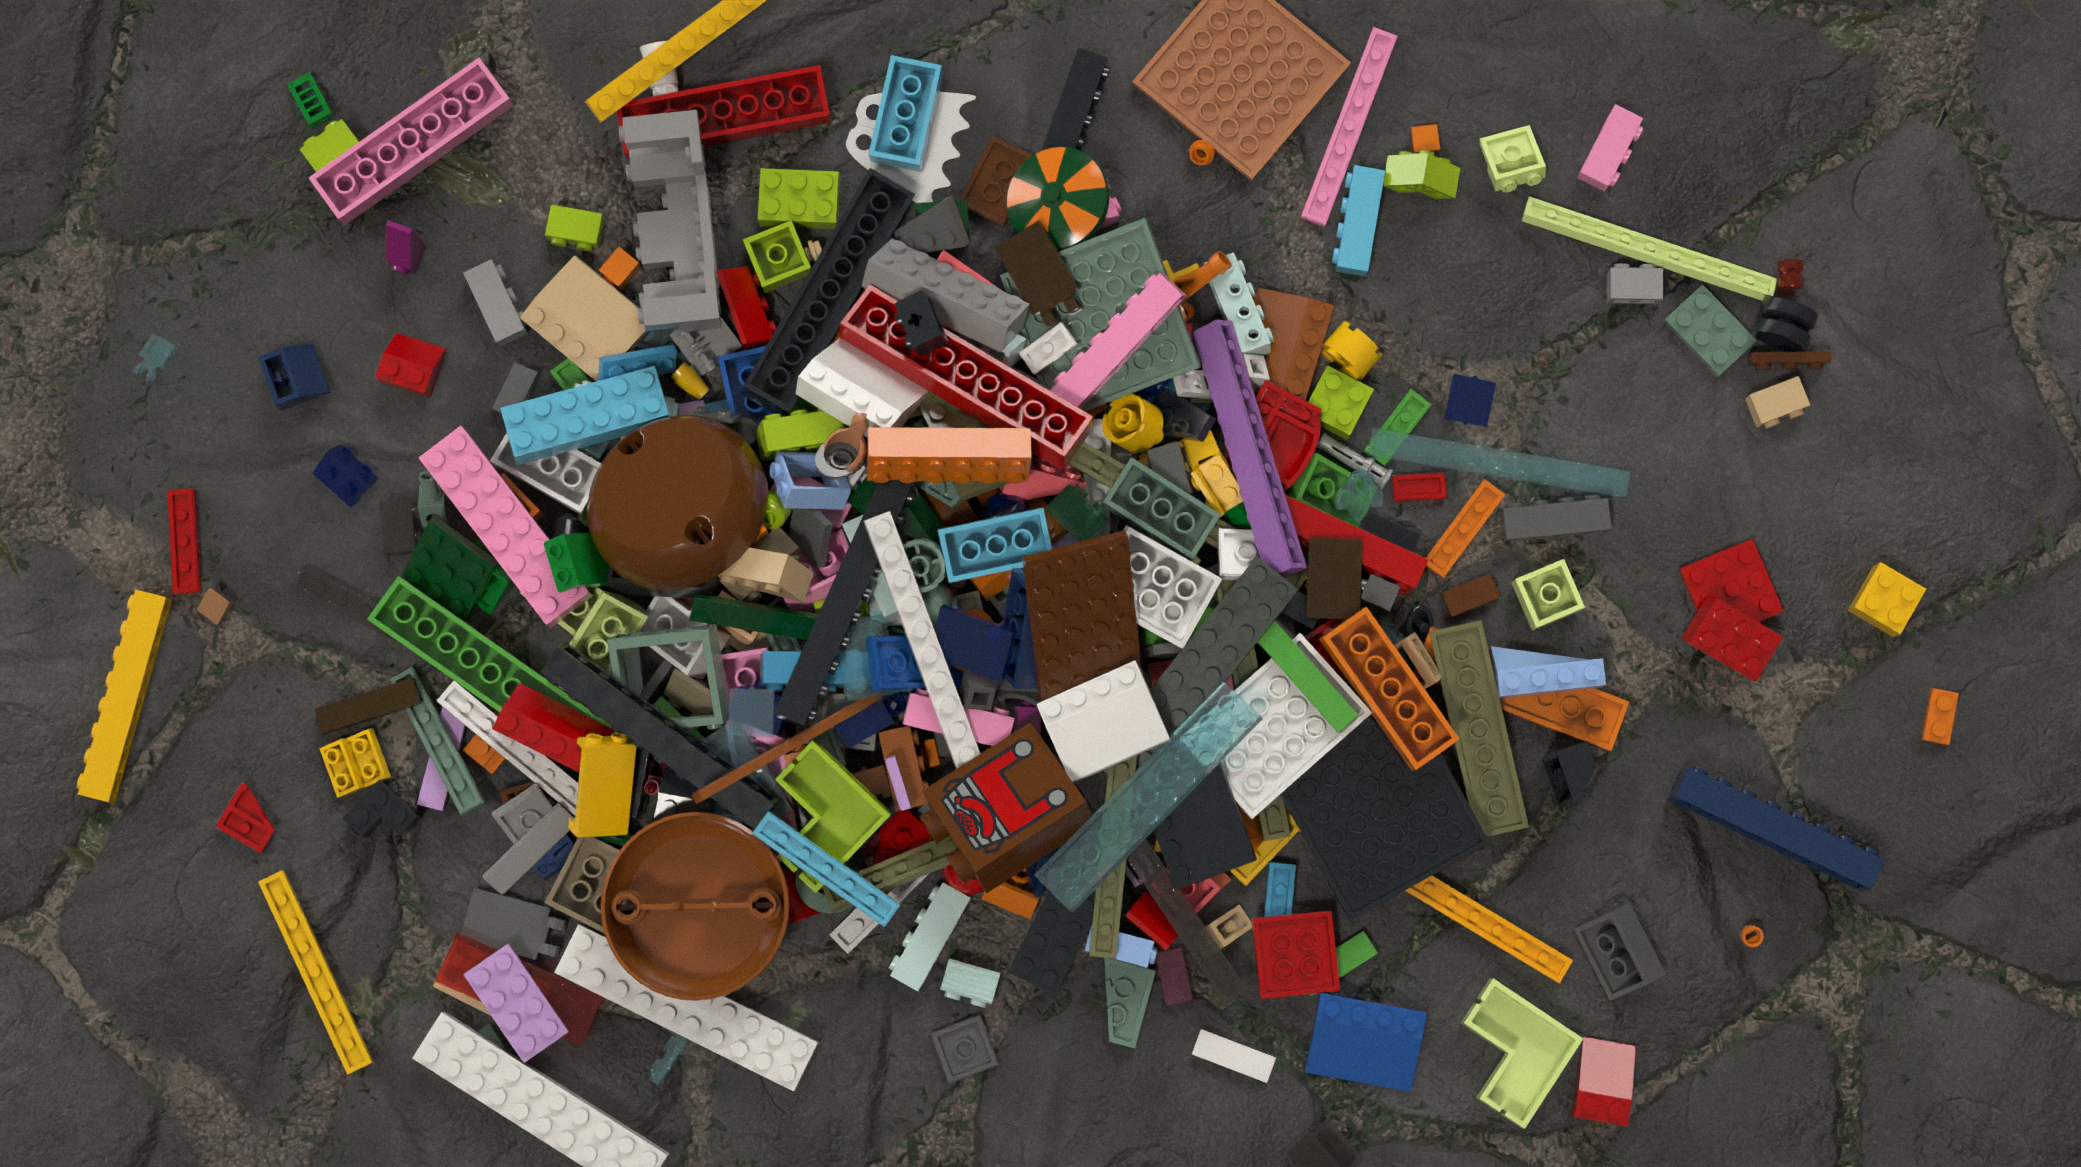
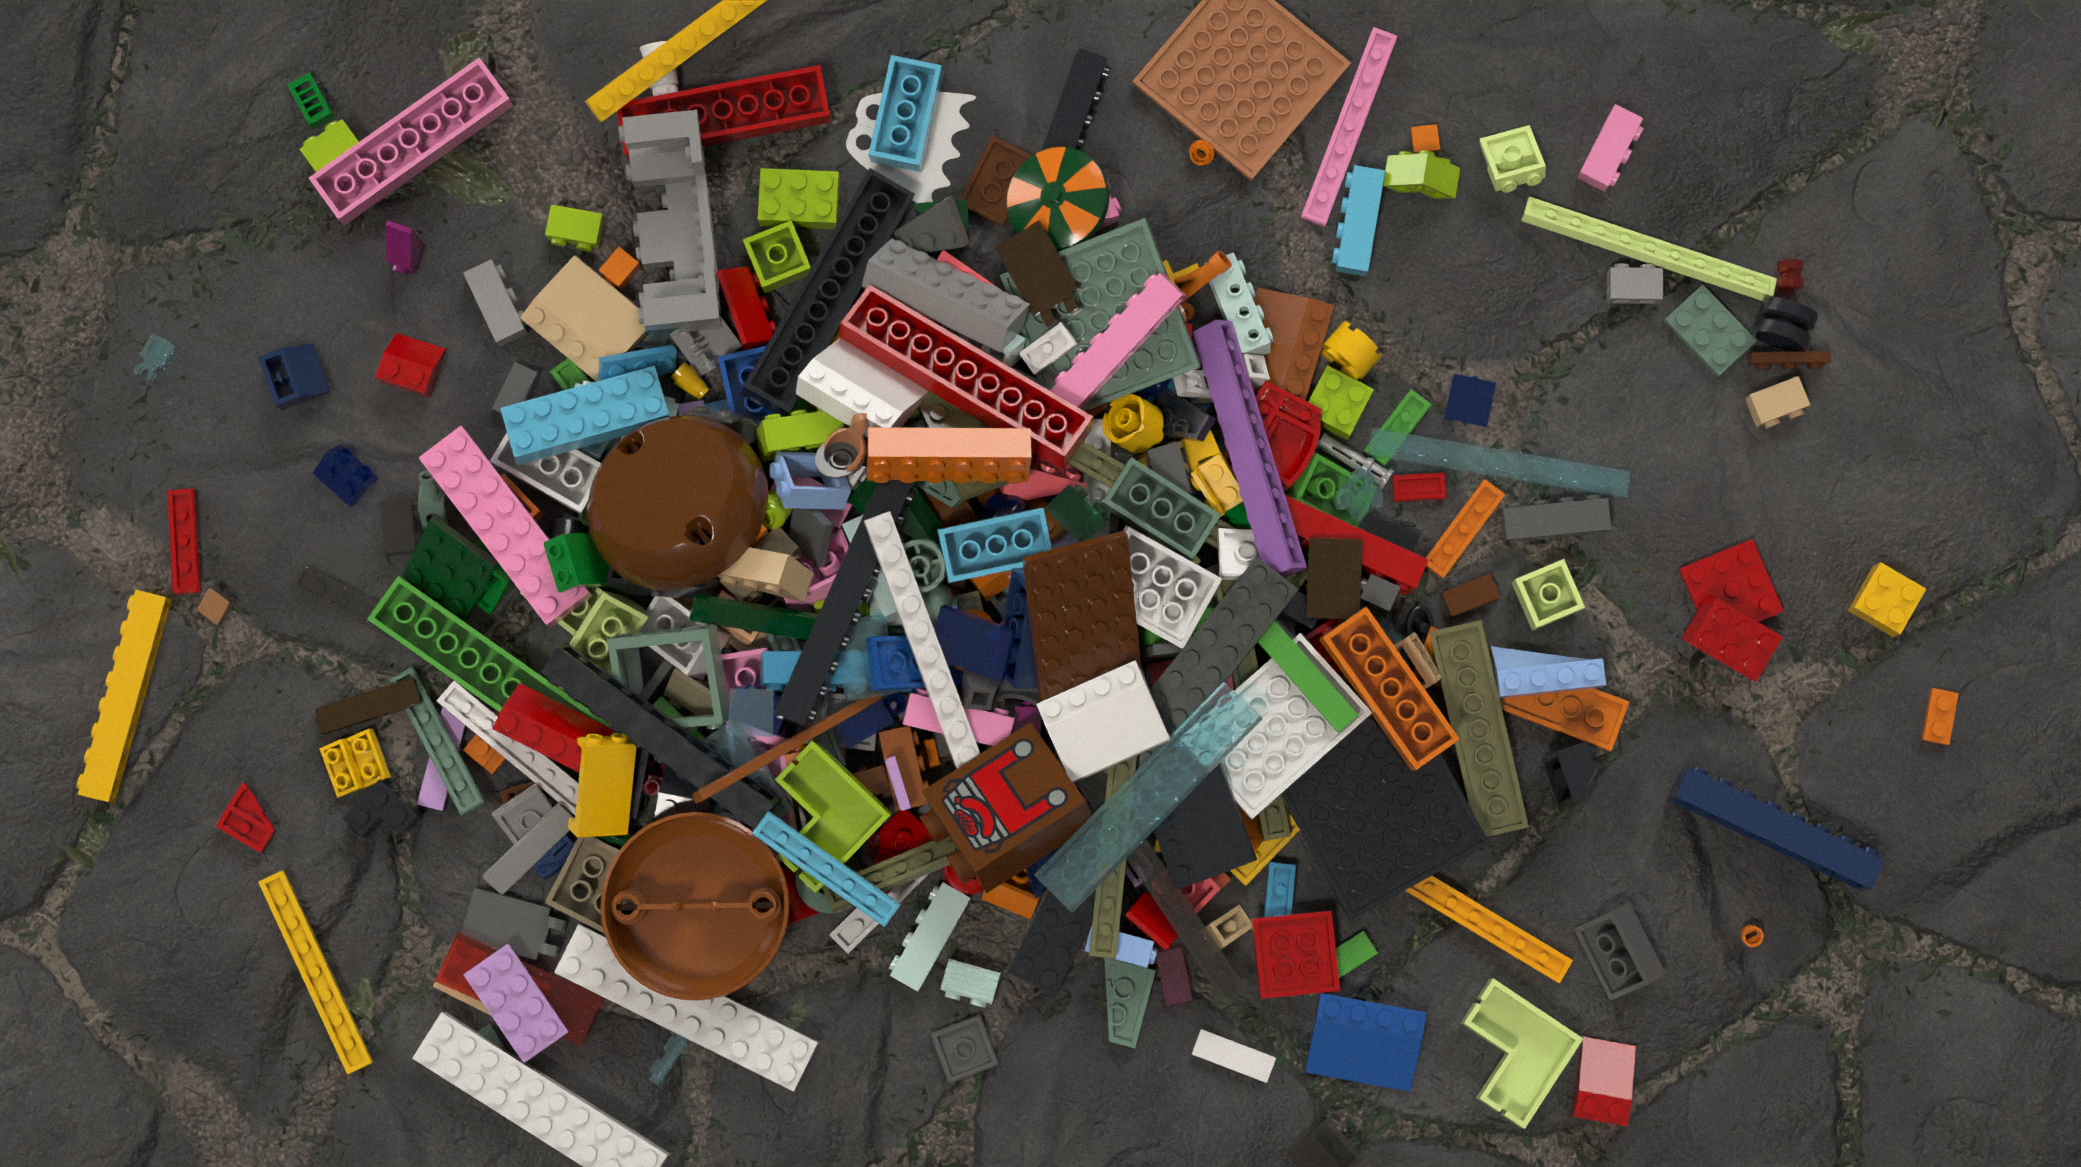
(813, 250): tan plate -> none
(920, 310): black brick -> none

